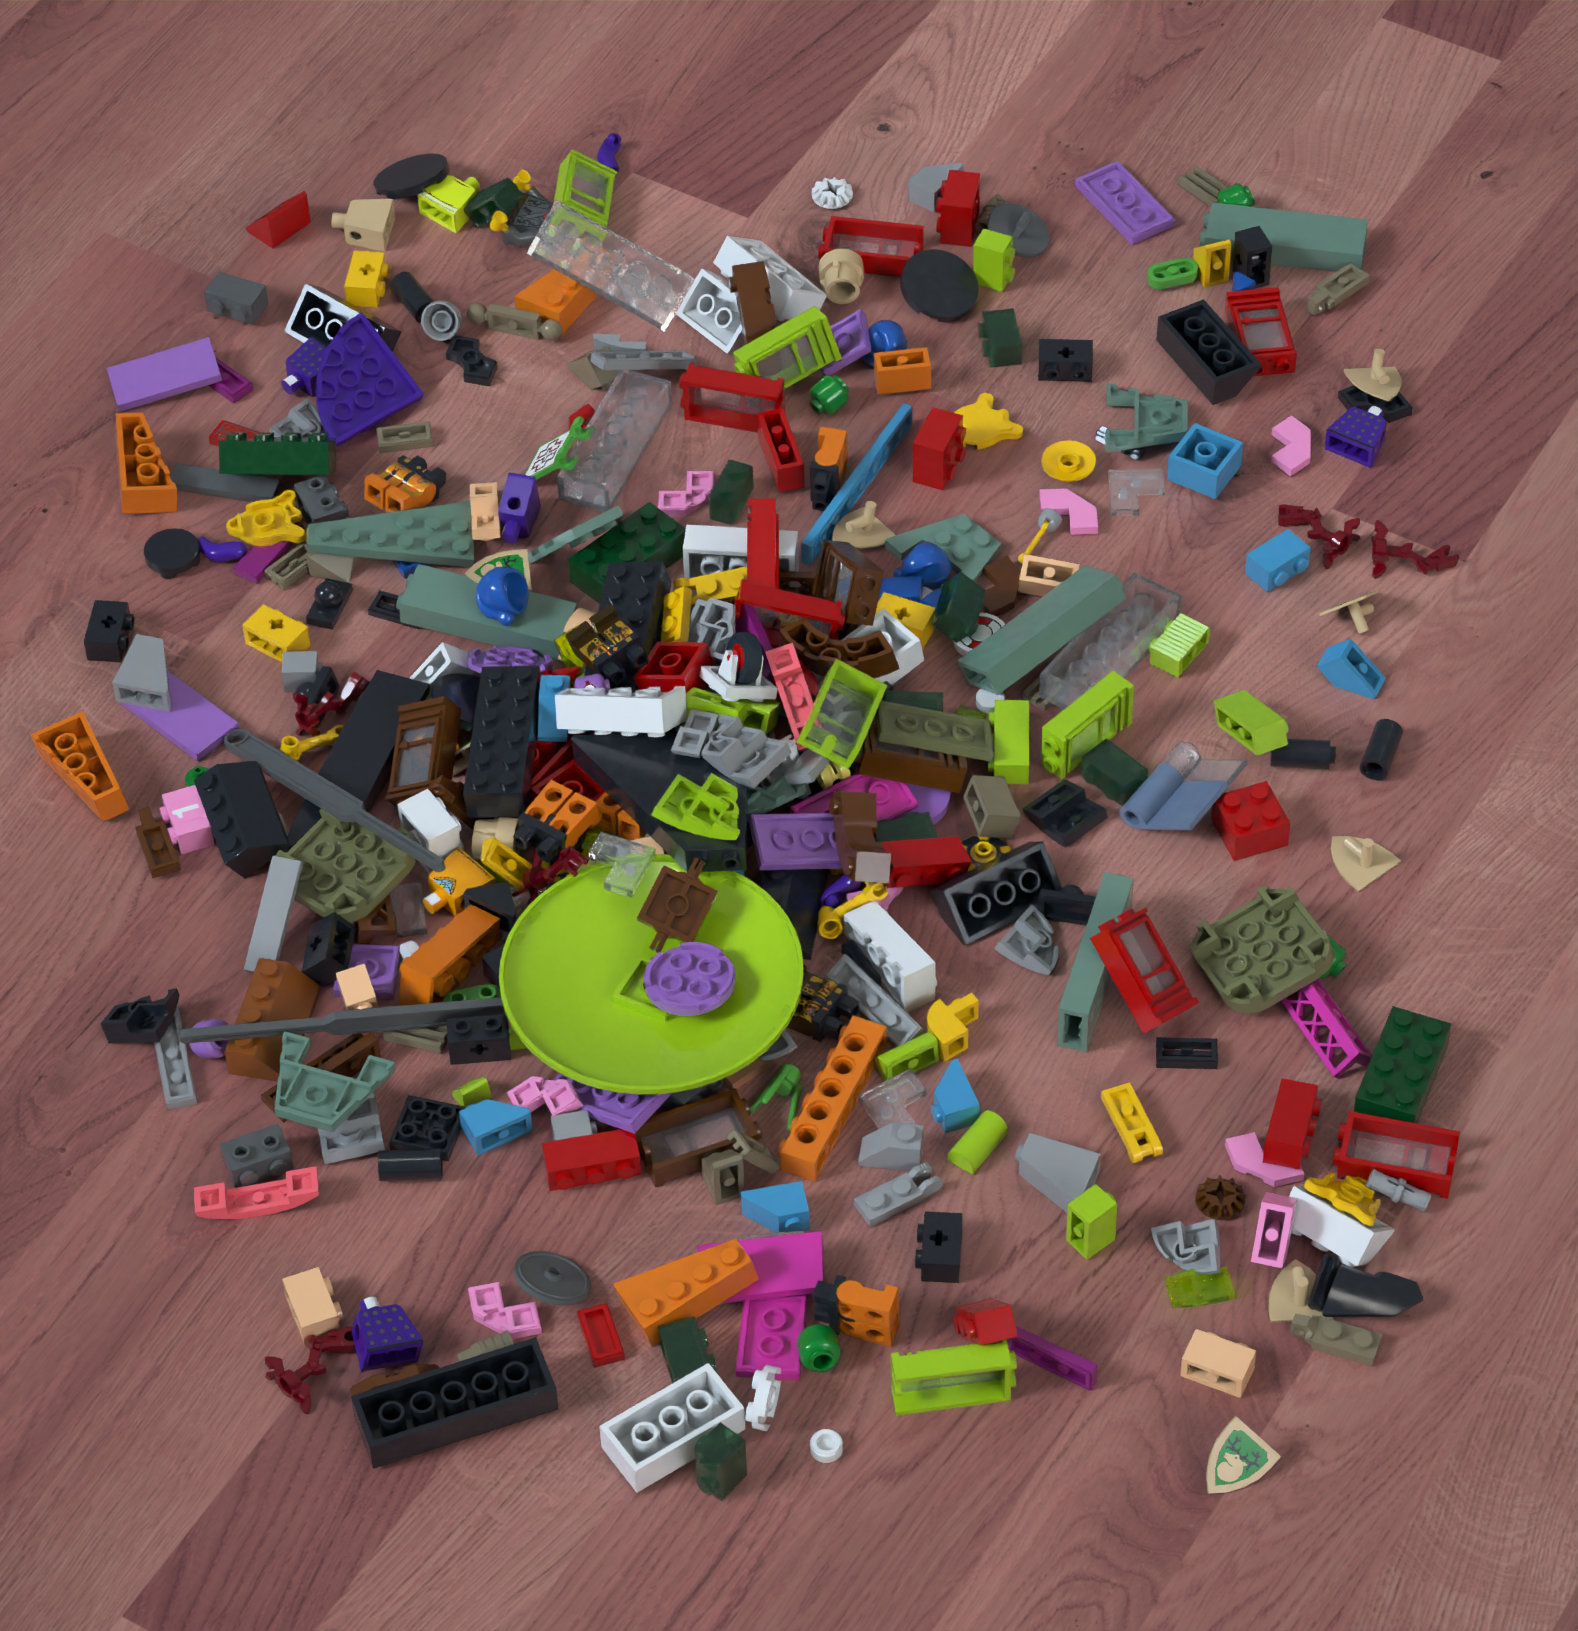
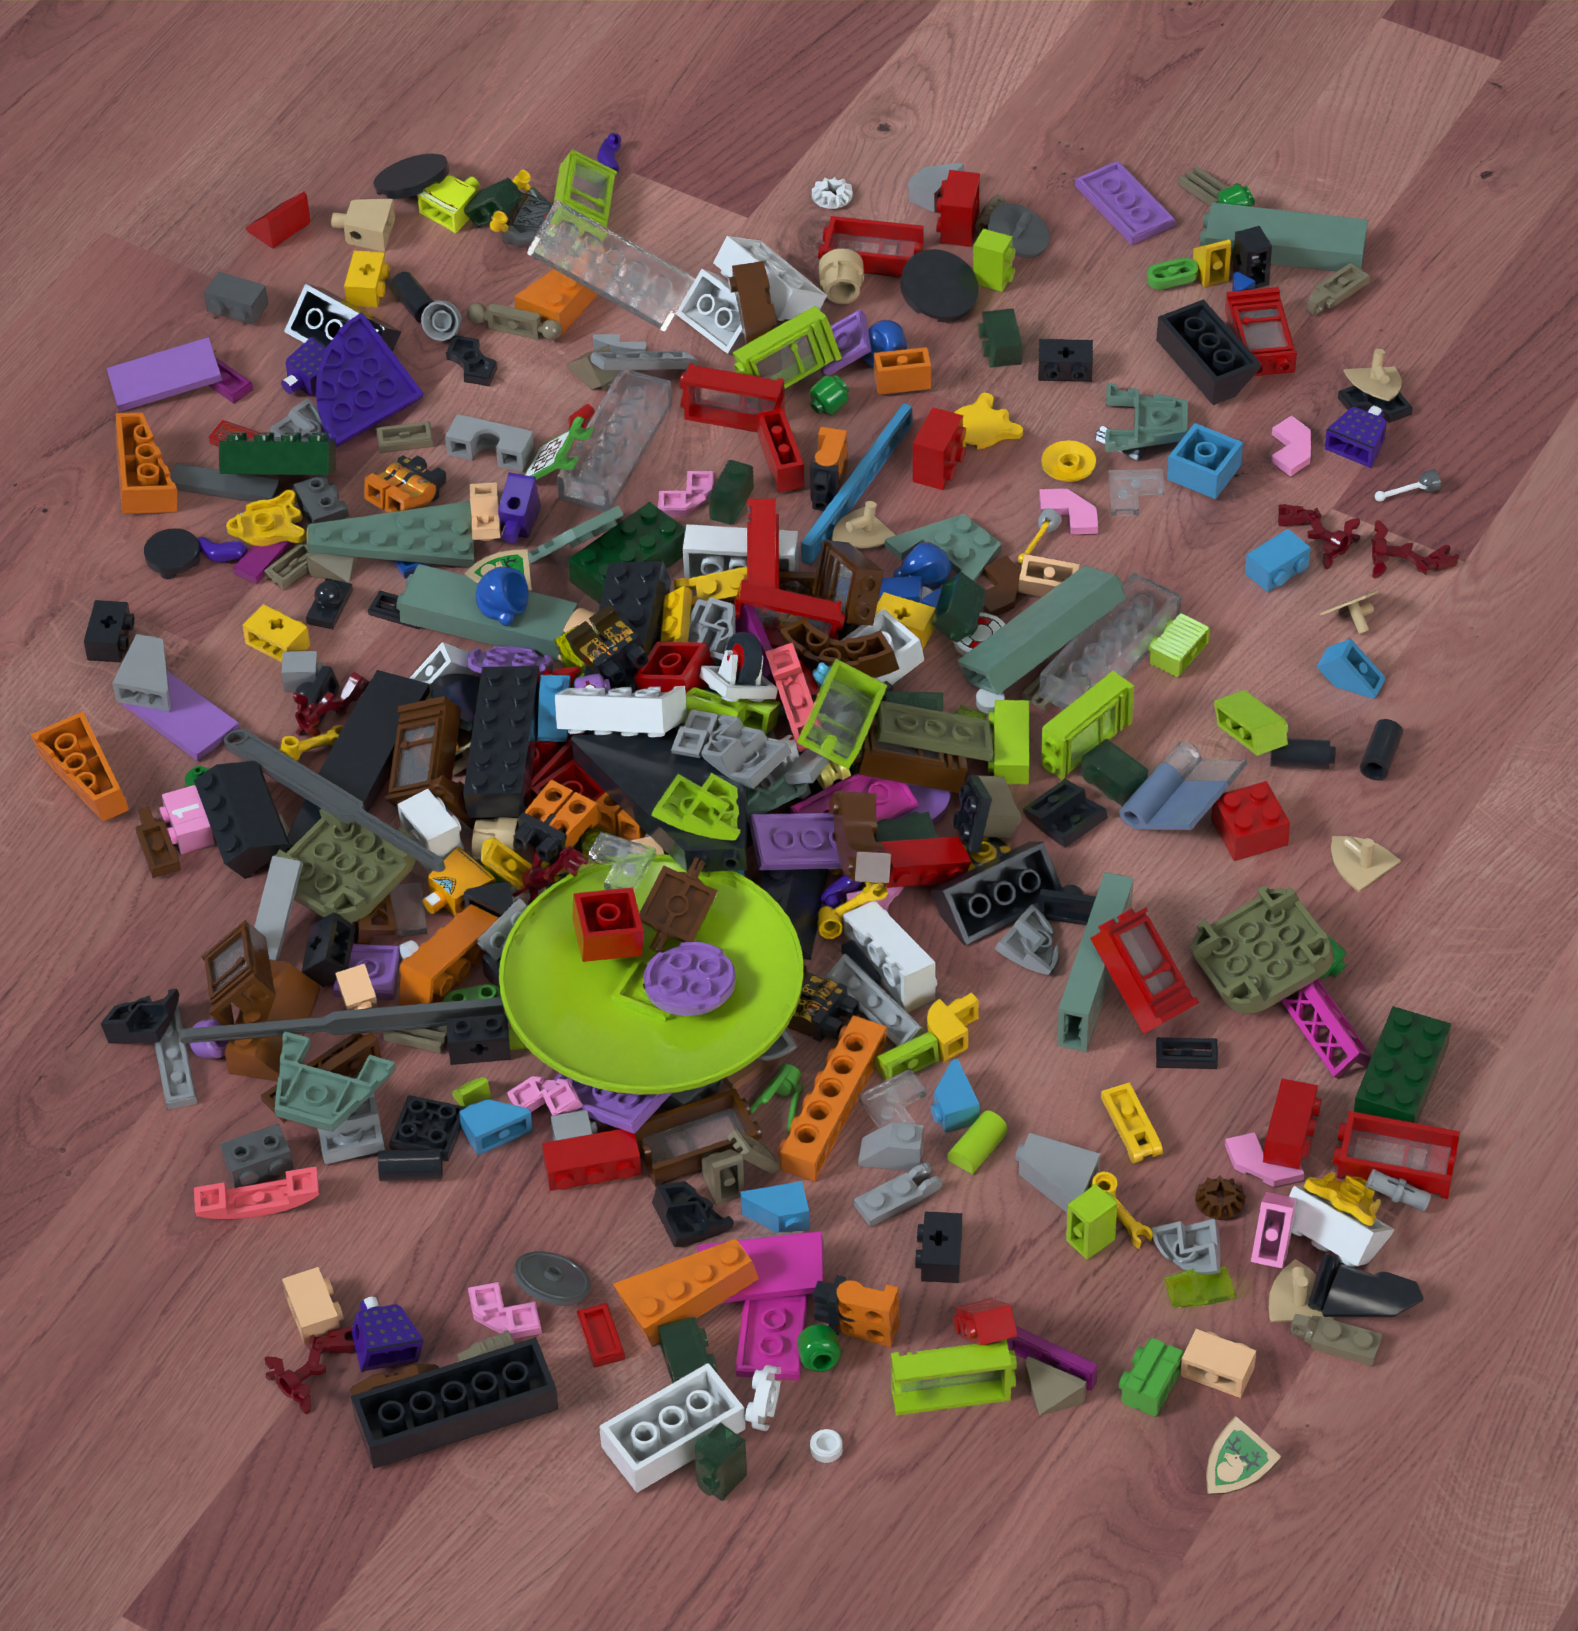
(234, 967): none -> reddish brown door
(471, 435): none -> light grey arch
(496, 936): none -> light grey hinge
(607, 924): none -> red brick
(687, 1215): none -> black slope
(820, 673): none -> medium azure arm
(973, 812): none -> black tile
(1053, 1388): none -> dark tan slope
(1108, 1183): none -> yellow brick
(1151, 1377): none -> bright green brick
(1428, 482): none -> hinge

